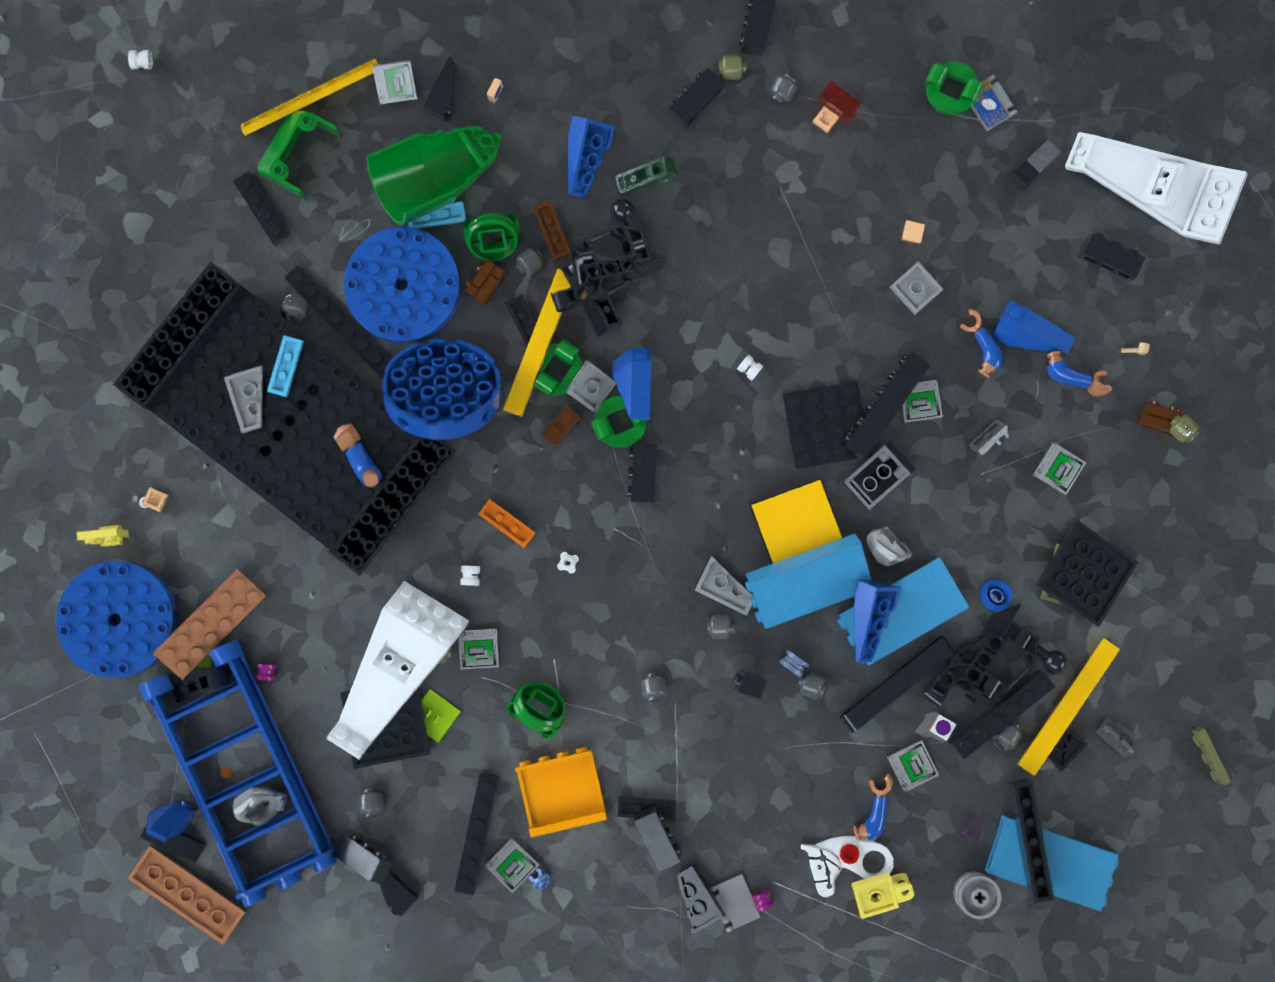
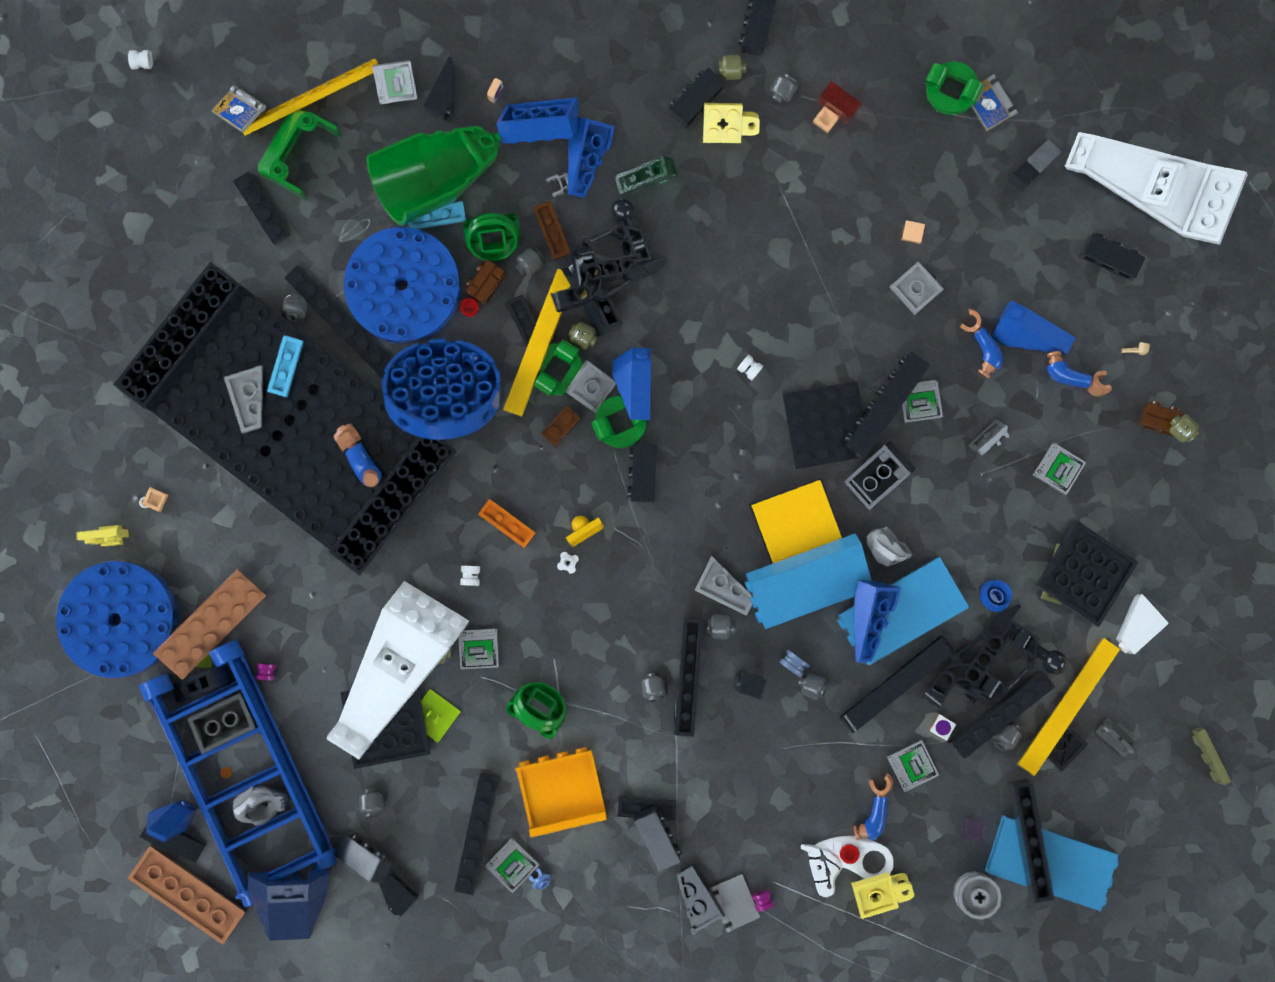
(222, 723): none -> dark grey slope
(239, 108): none -> piece
(288, 907): none -> dark blue wedge
(469, 307): none -> red tile
(539, 121): none -> blue slope
(555, 177): none -> light grey piece
(582, 335): none -> olive head
(583, 529): none -> yellow tile
(688, 677): none -> black brick
(737, 123): none -> light yellow plate
(1139, 625): none -> white slope

